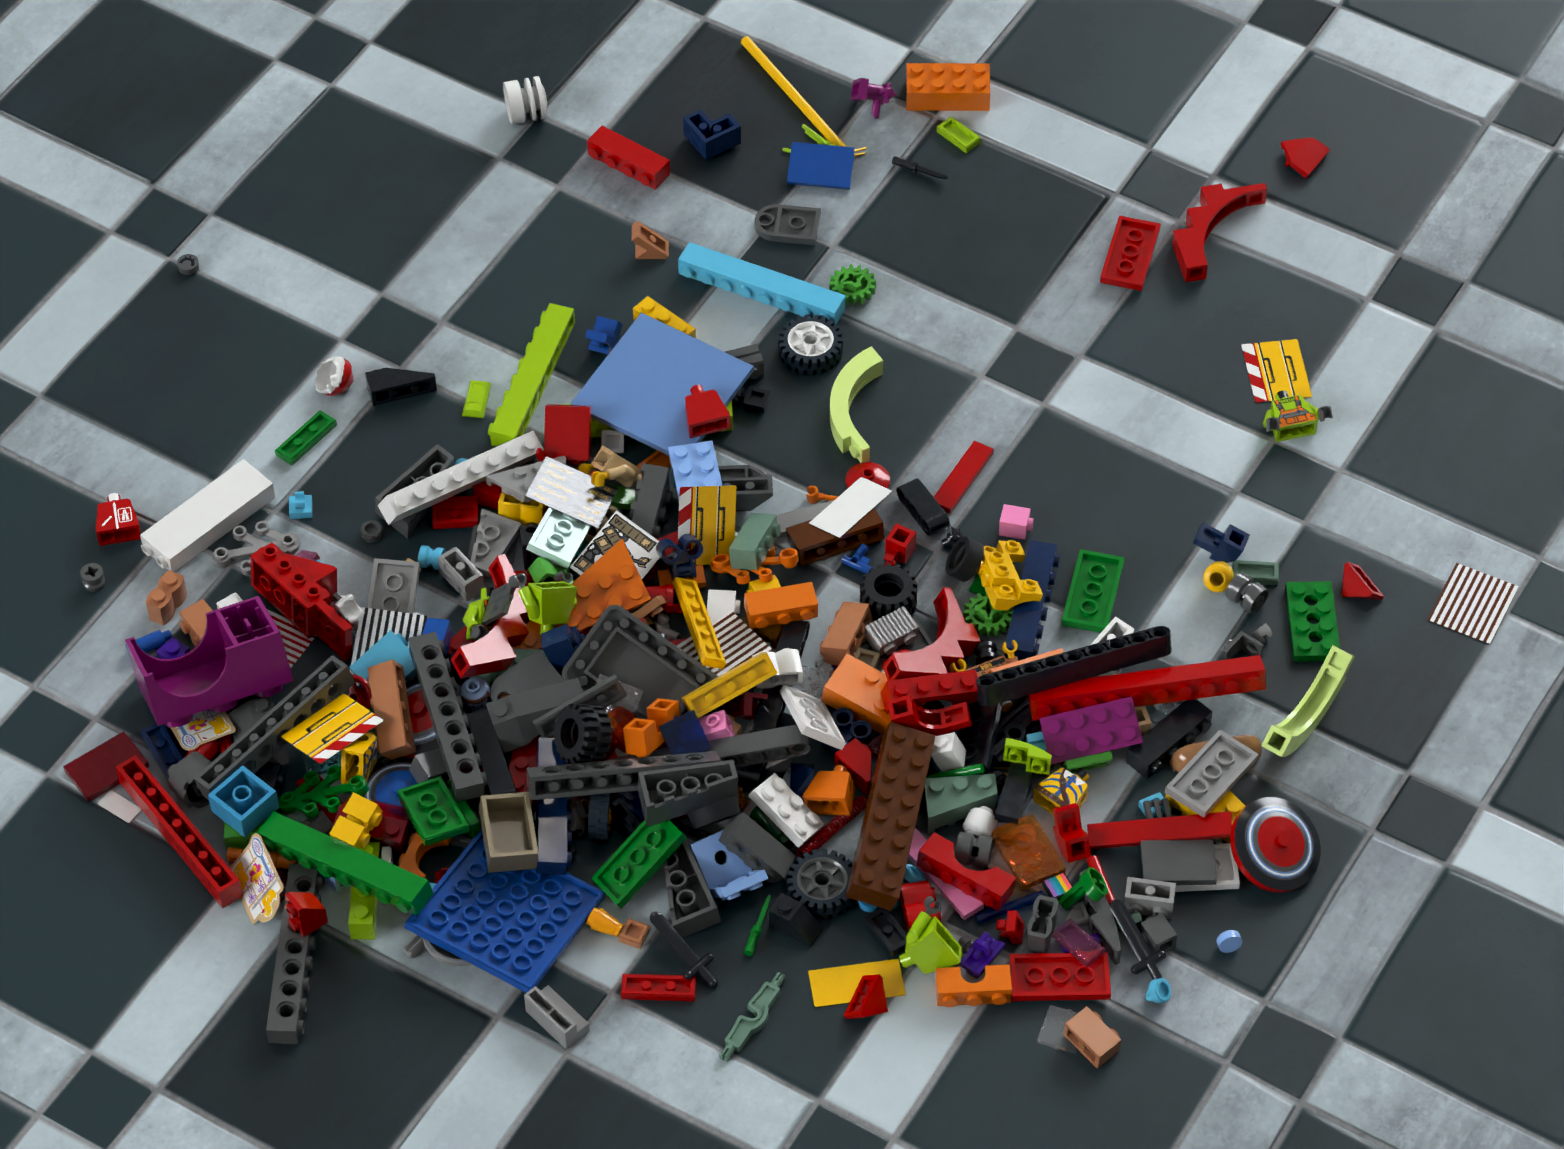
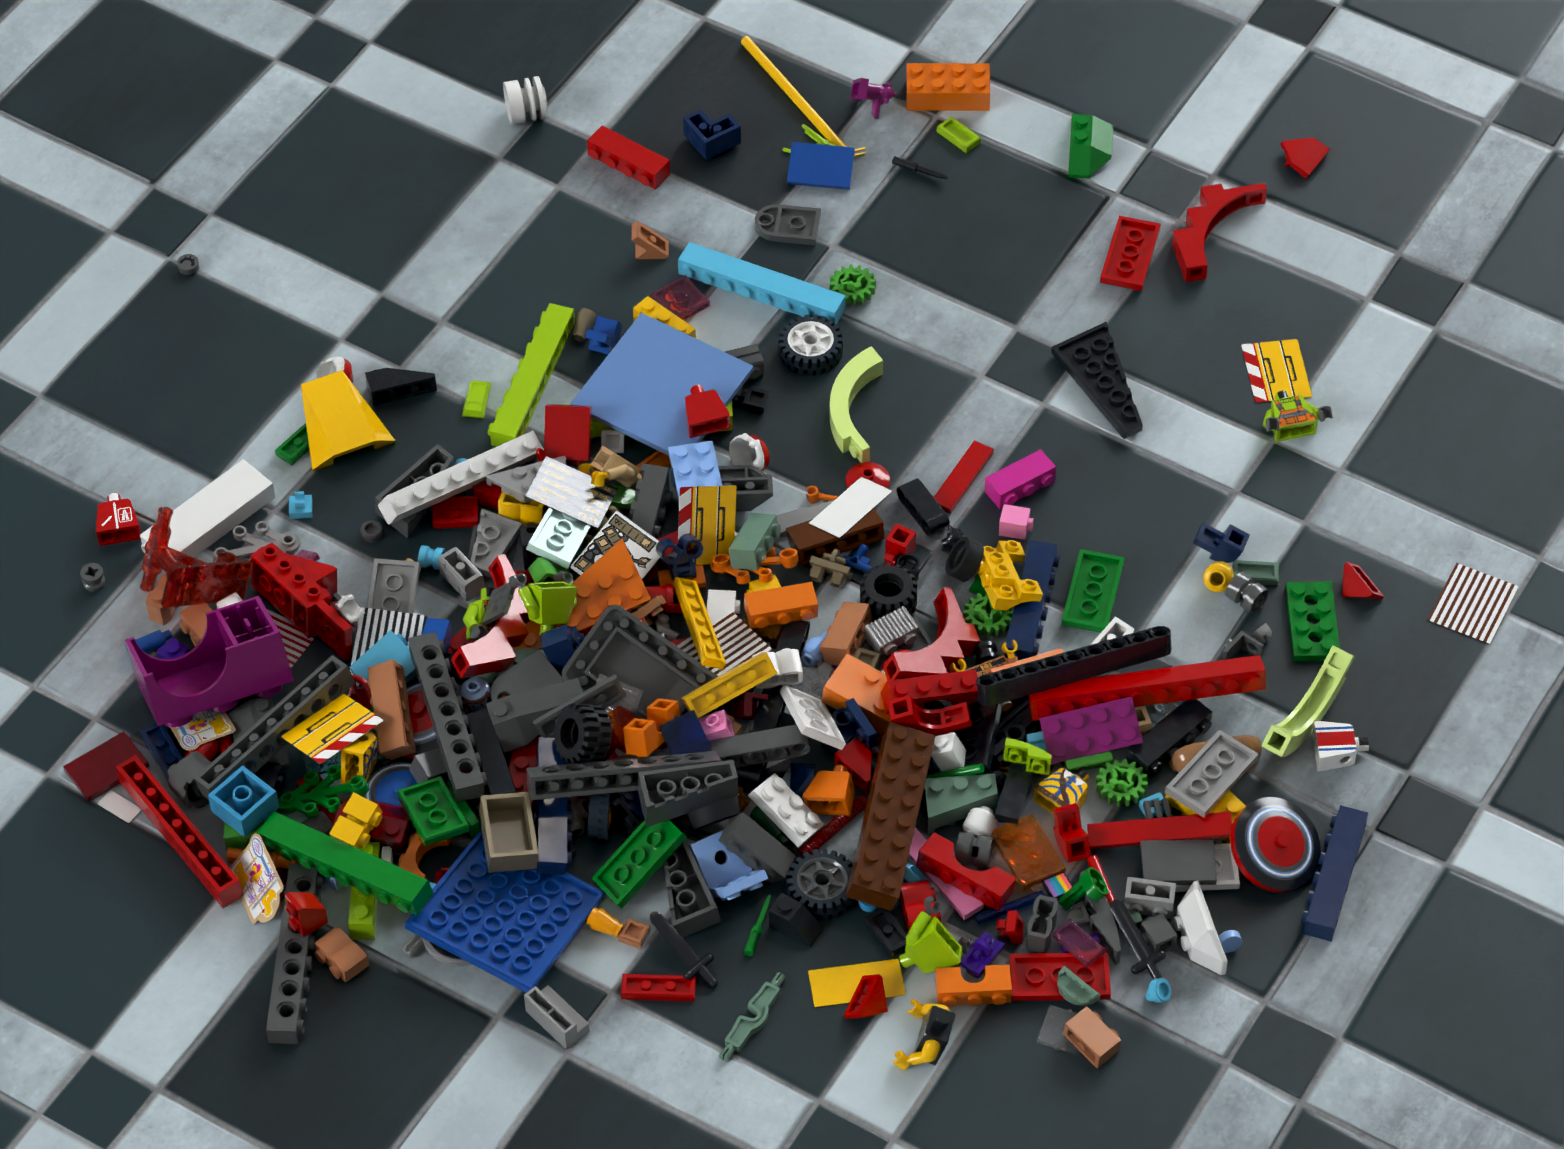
(188, 578): none -> clear red plate
(339, 419): none -> yellow wedge
(340, 954): none -> nougat brick
(584, 320): none -> dark tan cone
(681, 298): none -> clear pink tile
(749, 450): none -> white hair
(811, 650): none -> light blue plant
(831, 565): none -> dark tan hips
(864, 729): none -> dark blue plate
(911, 563): none -> black wheel
(932, 1036): none -> torso
(1020, 479): none -> dark pink brick
(1075, 989): none -> sand green tile
(1089, 145): none -> green wedge
(1099, 373): none -> black wing
(1121, 782): none -> bright green gear
(1198, 931): none -> white wedge
(1335, 873): none -> dark blue brick
(1336, 745): none -> white torso

